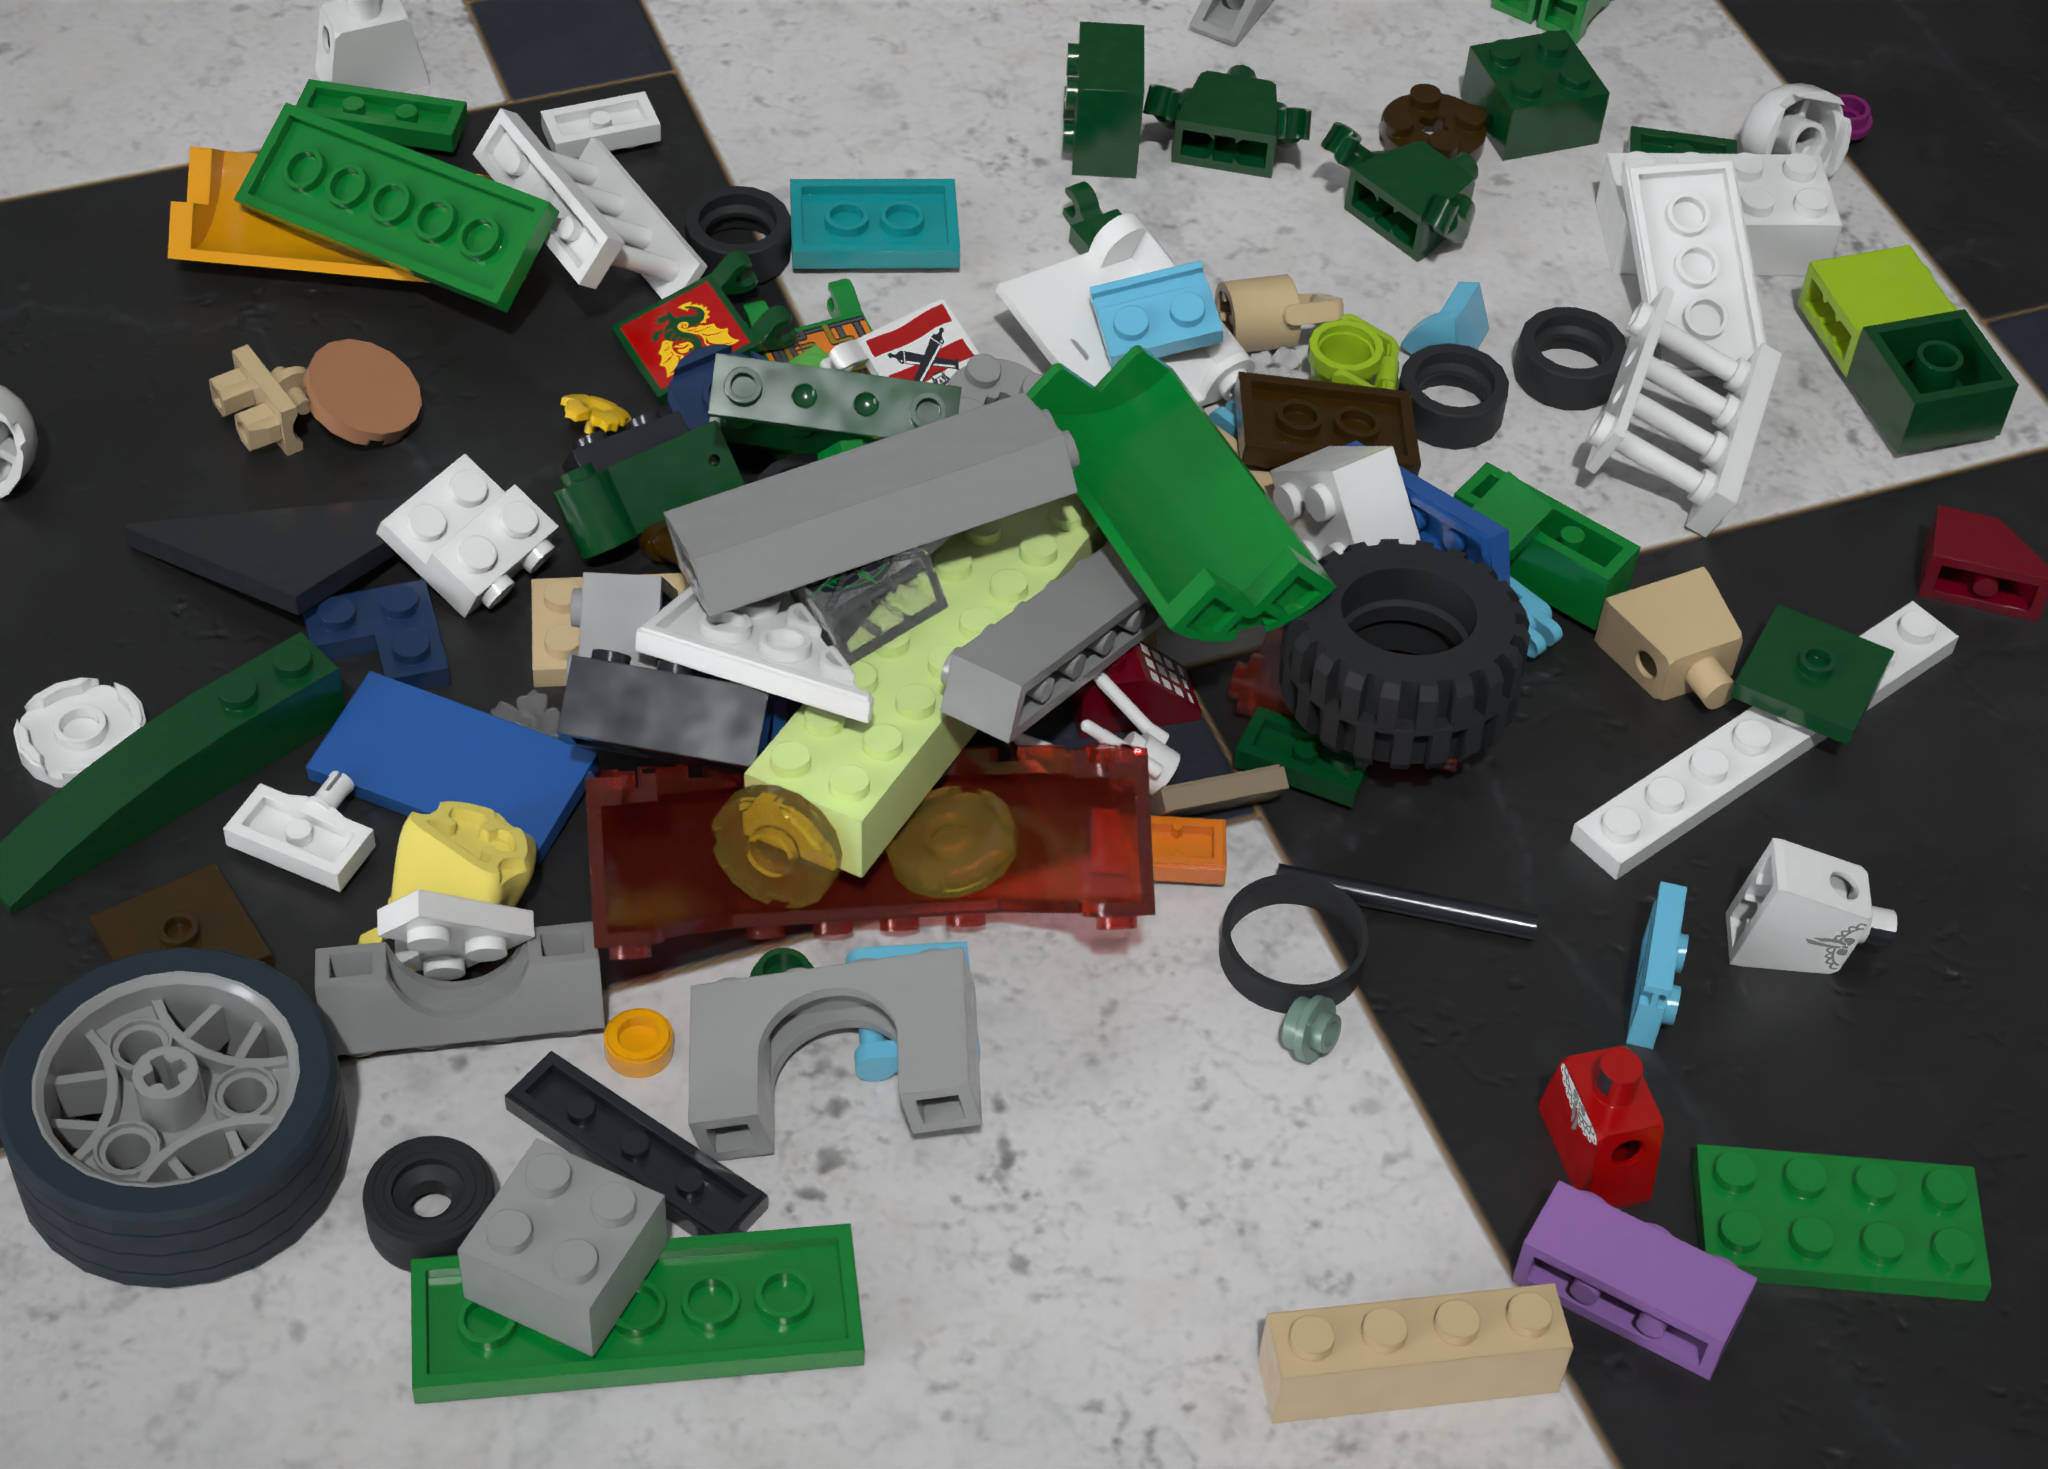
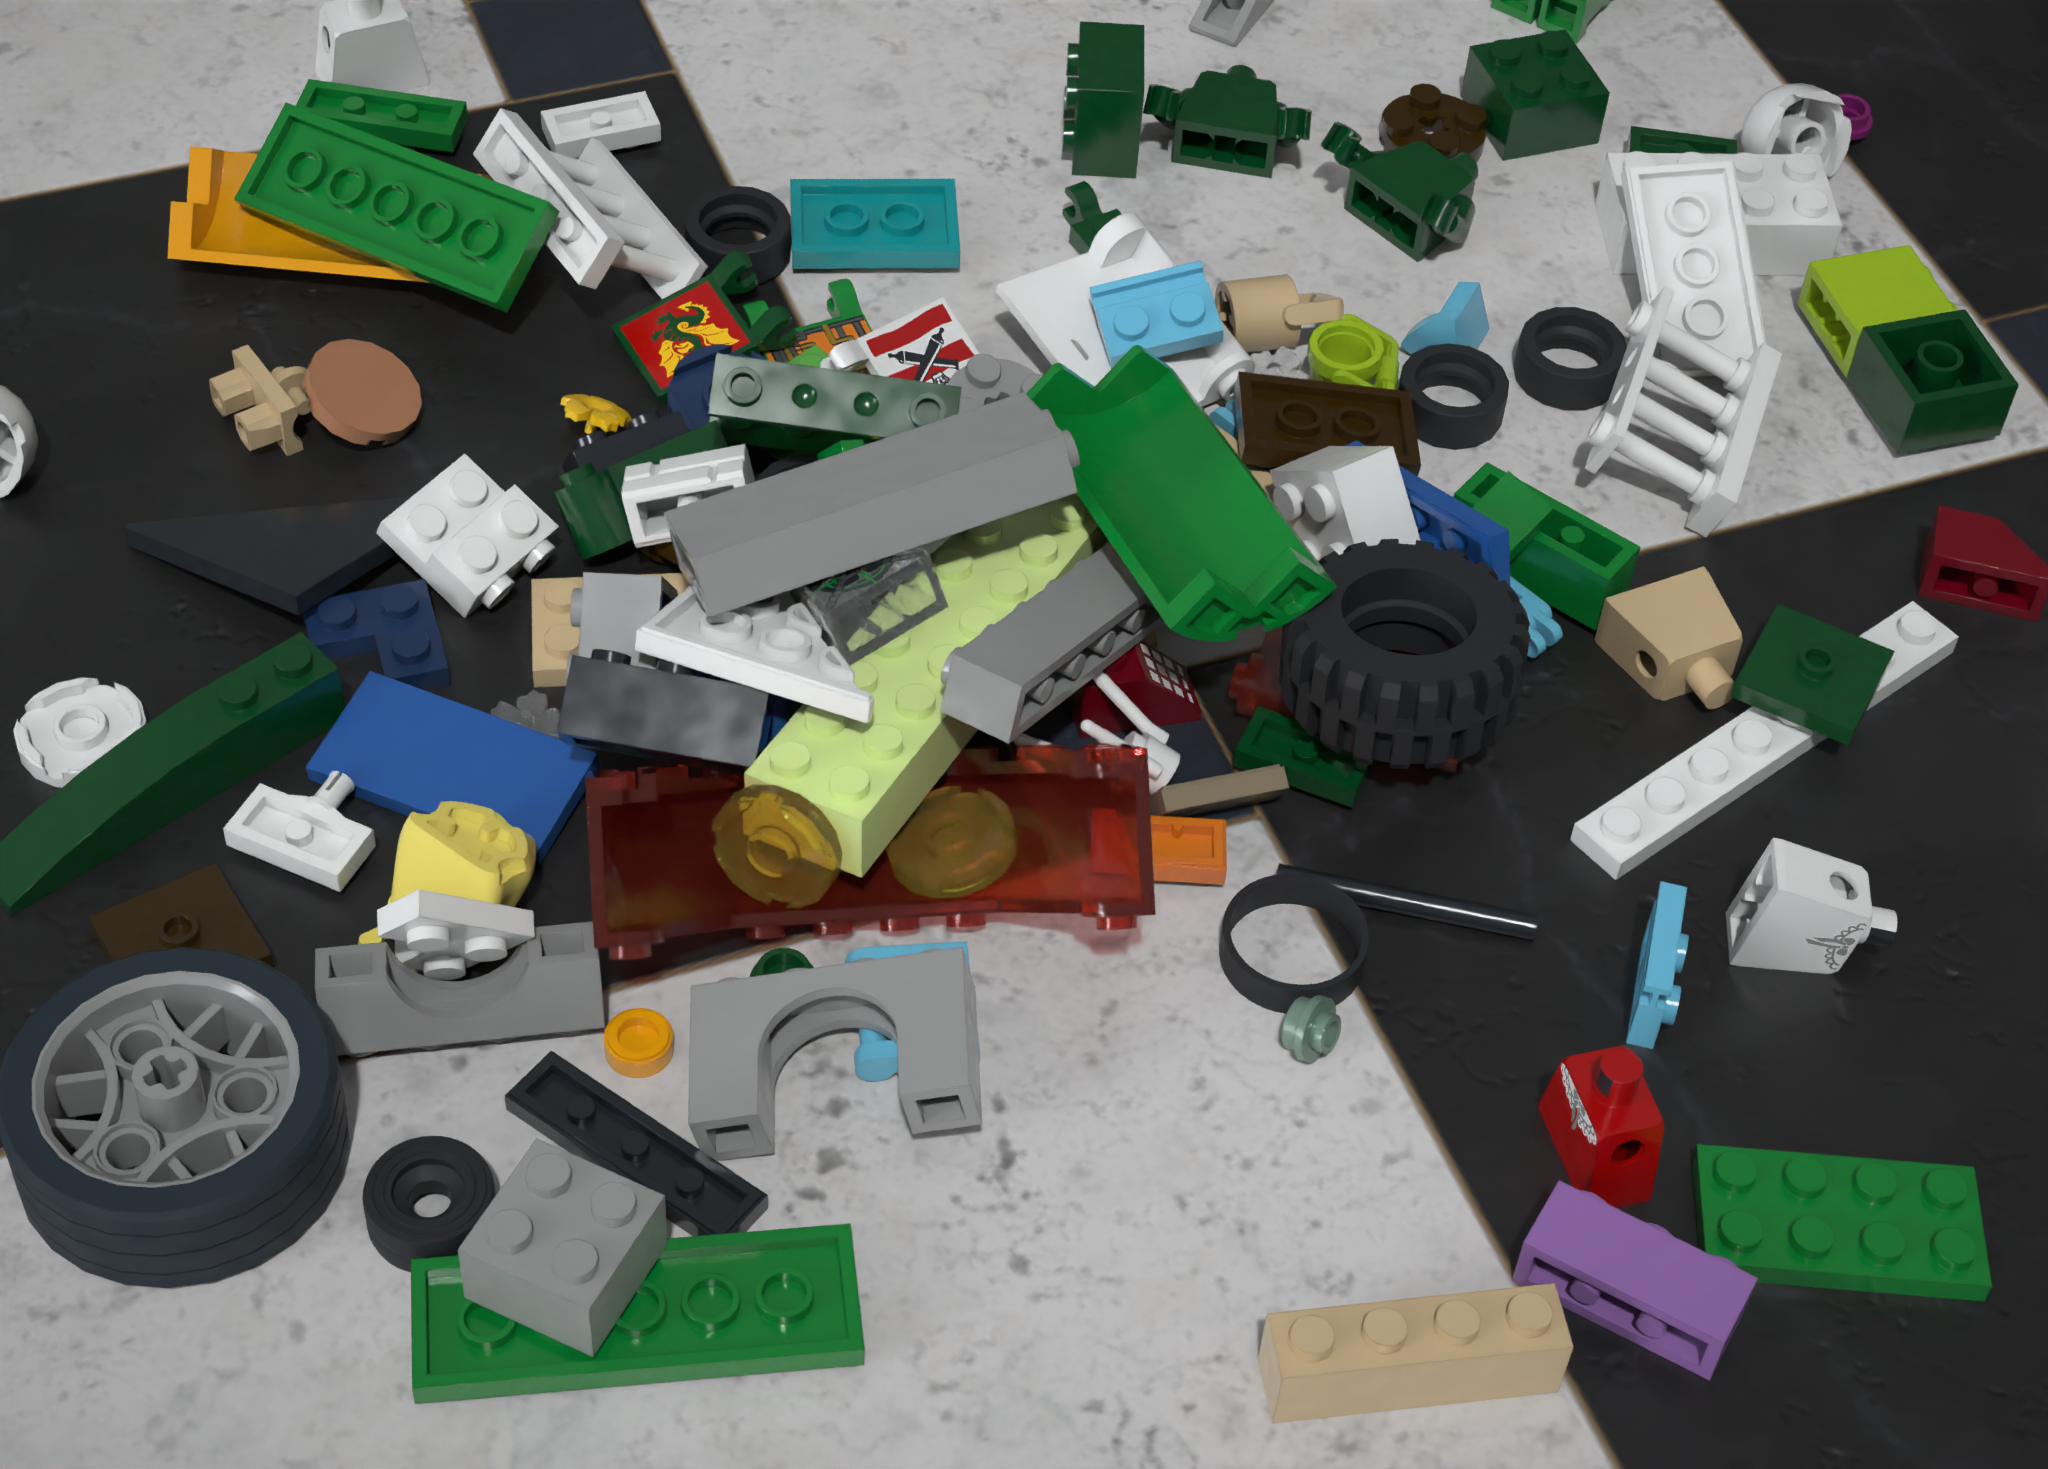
(676, 482): none -> white brick

